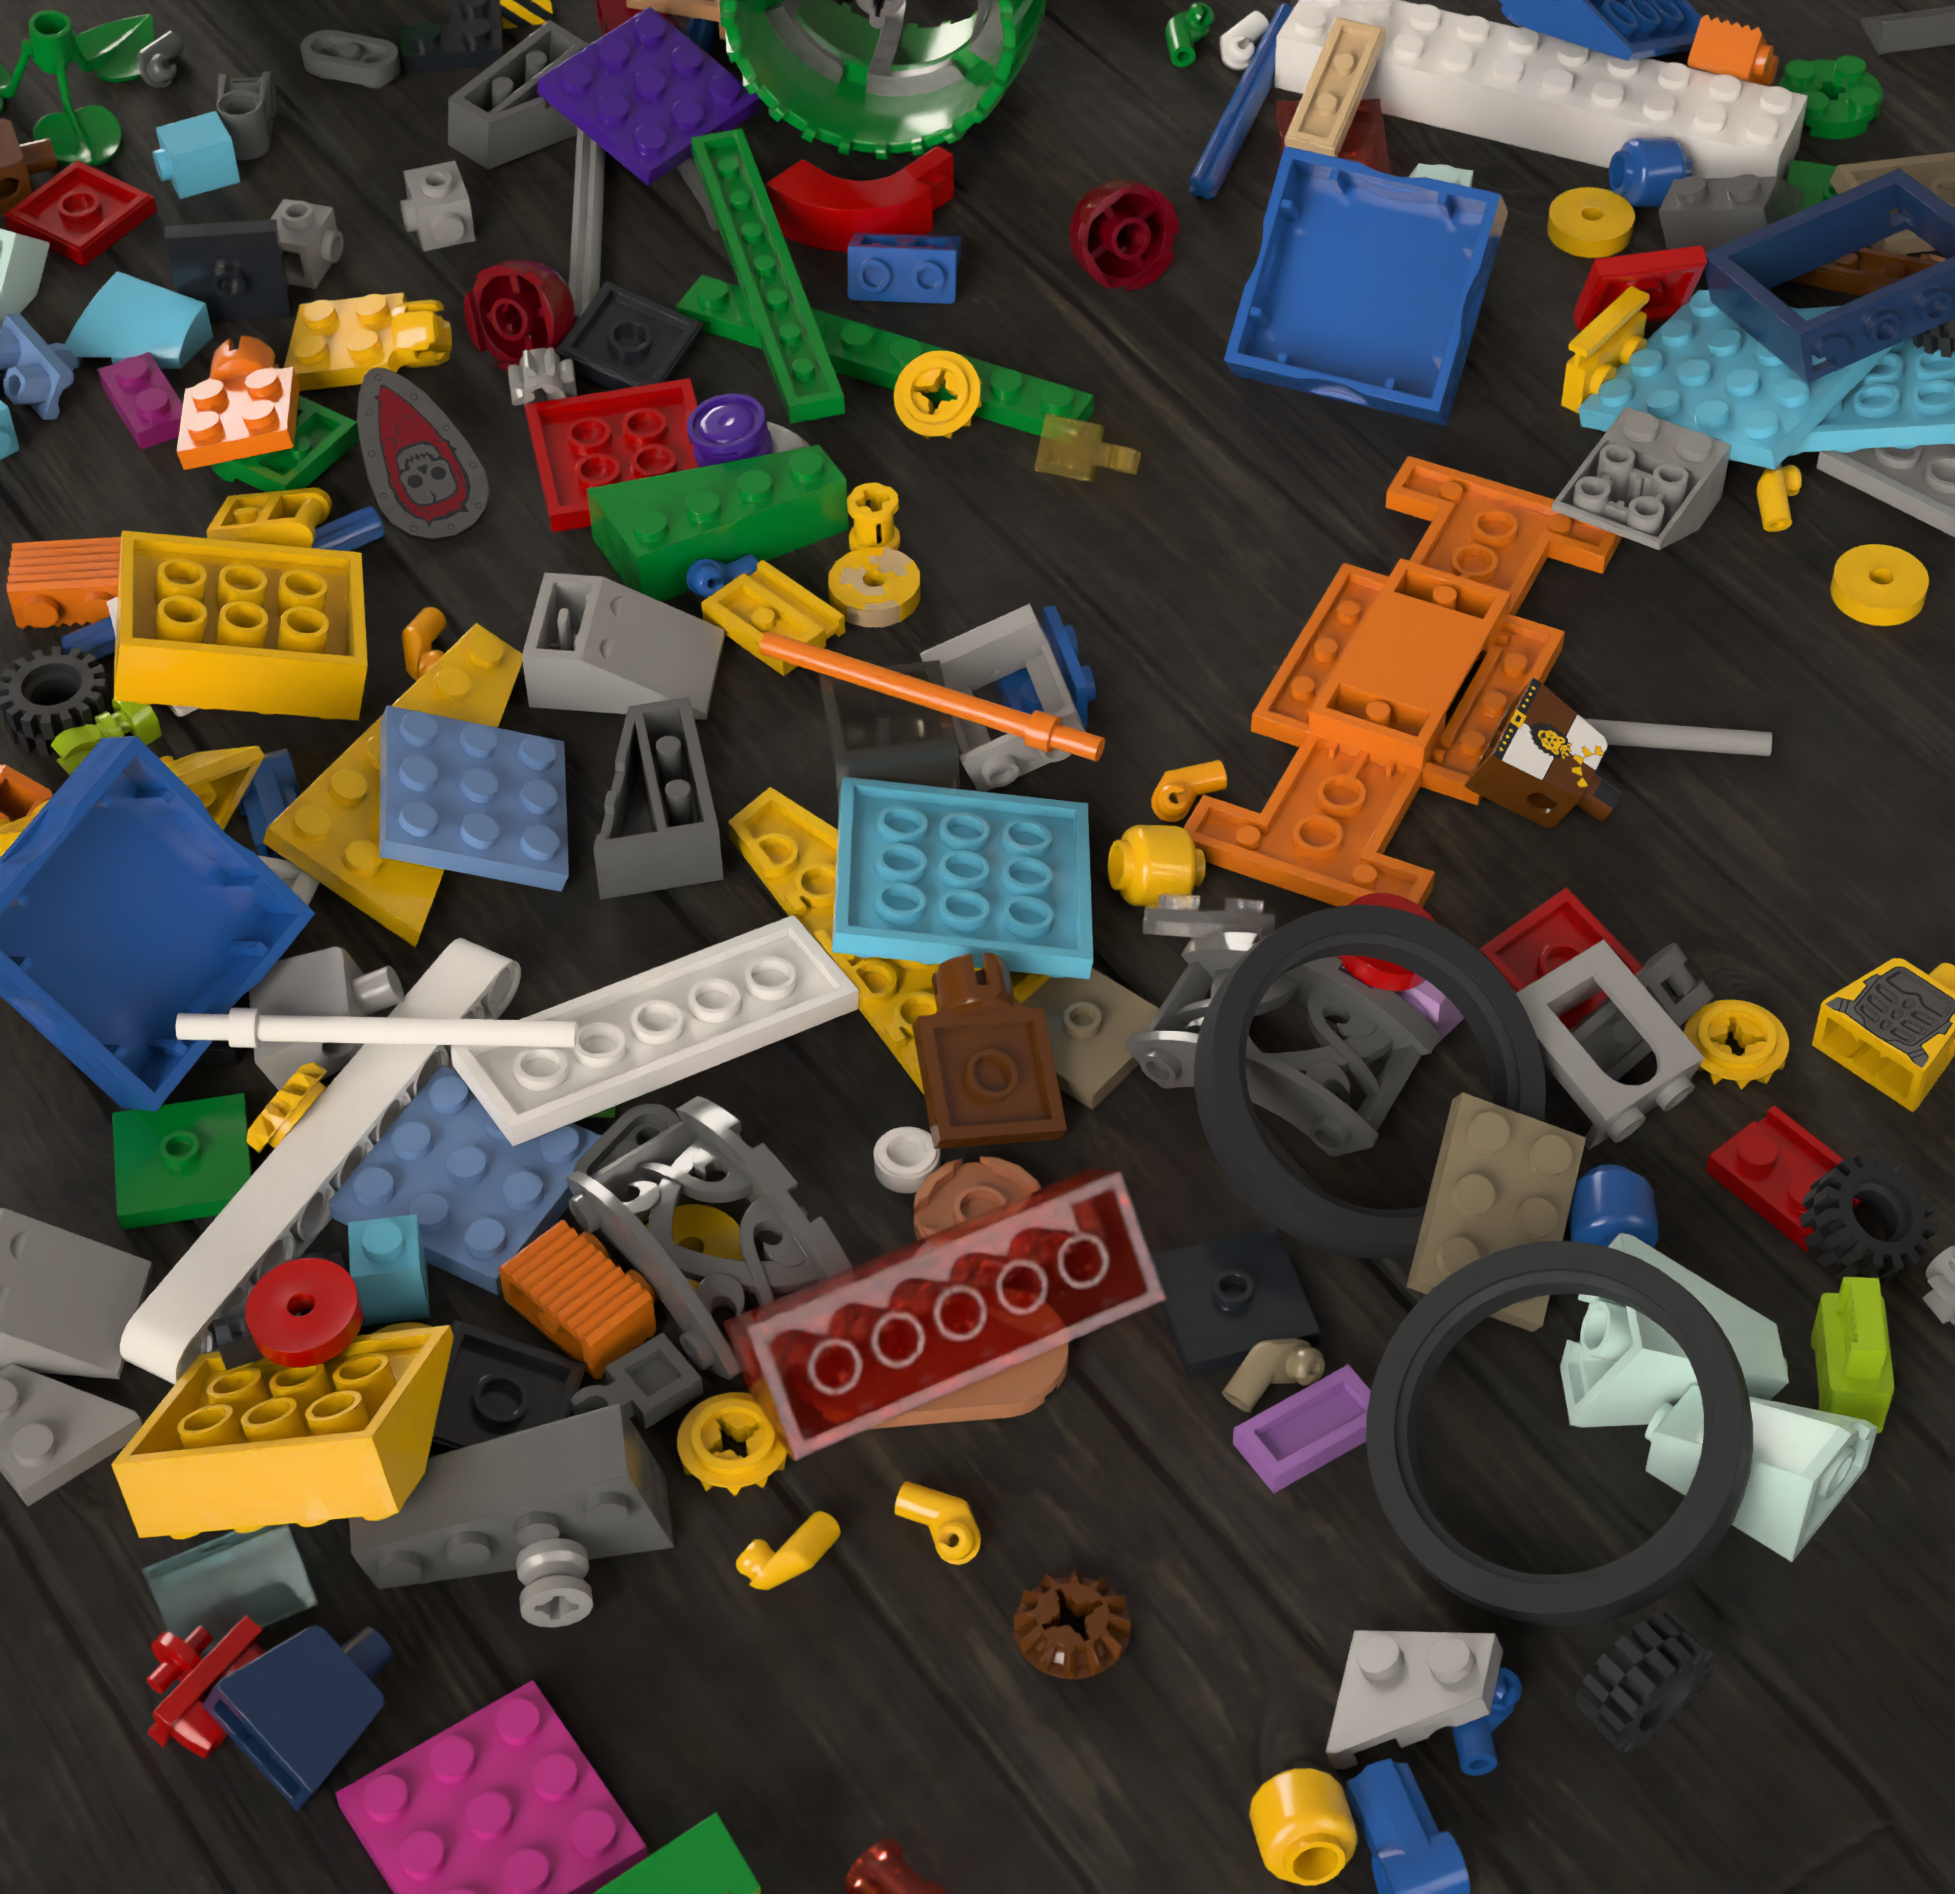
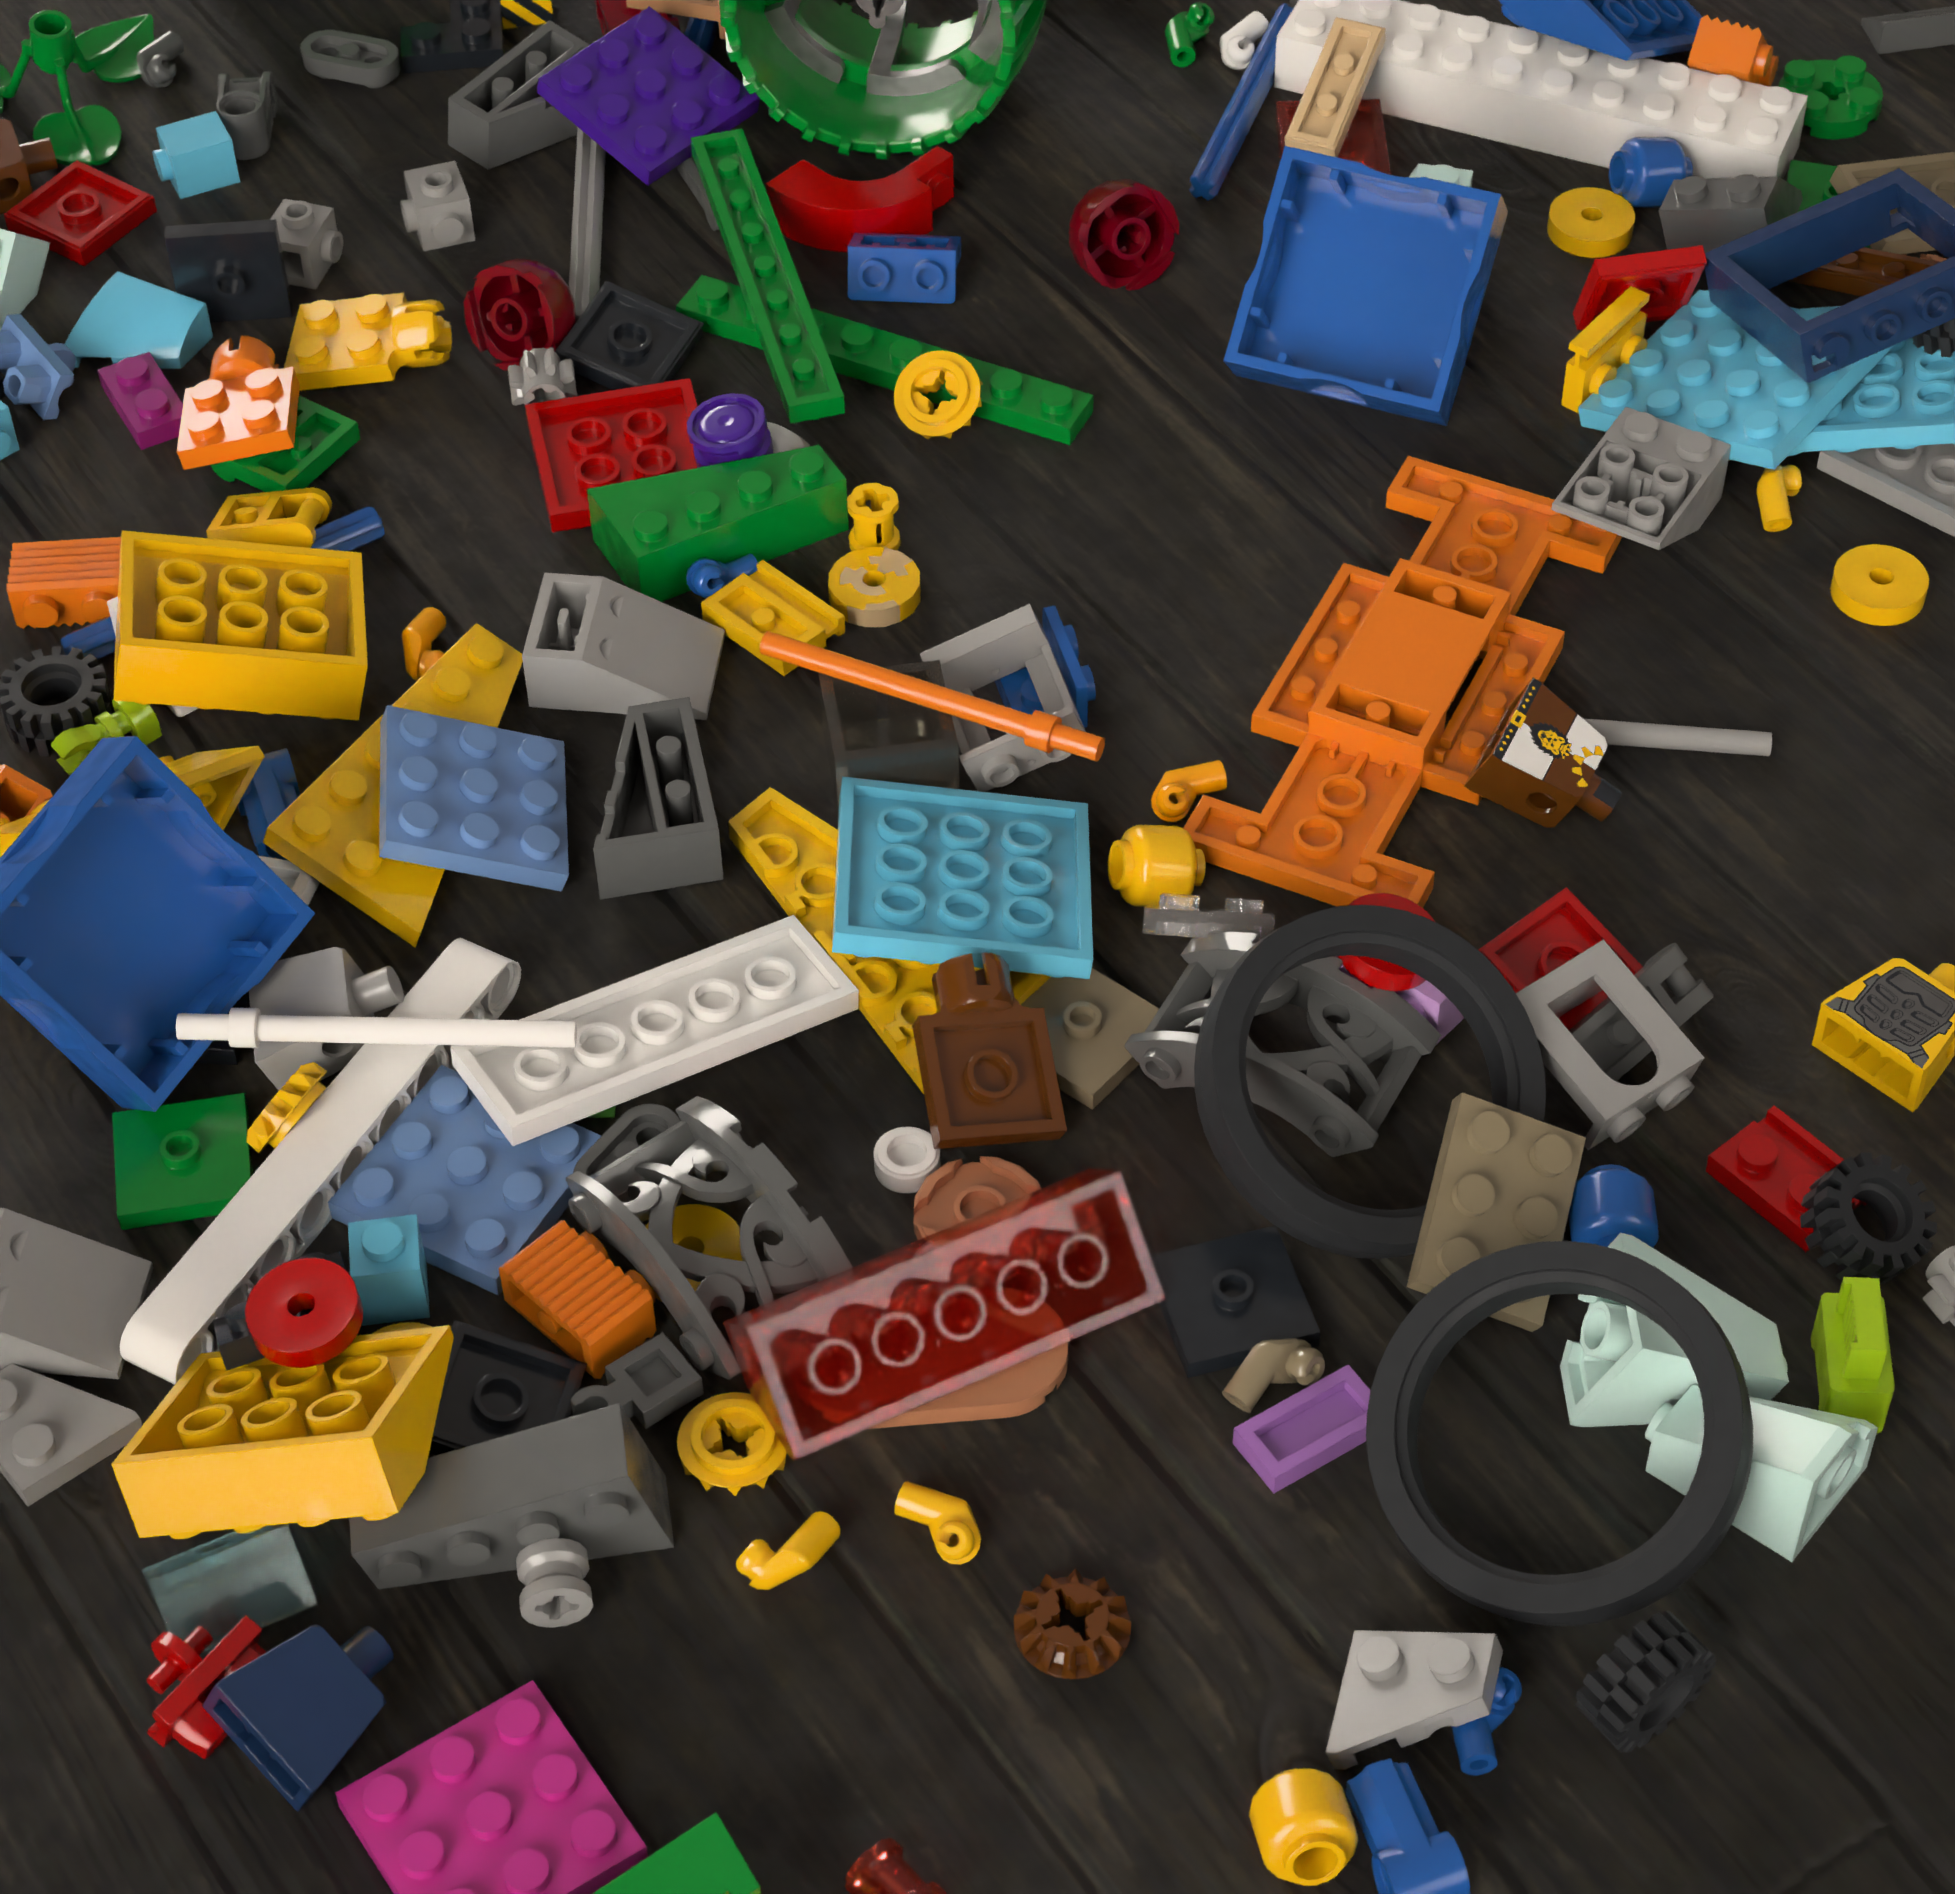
(417, 461): shield -> none
(1075, 449): clear yellow plate -> none
(1753, 1028): yellow gear -> none

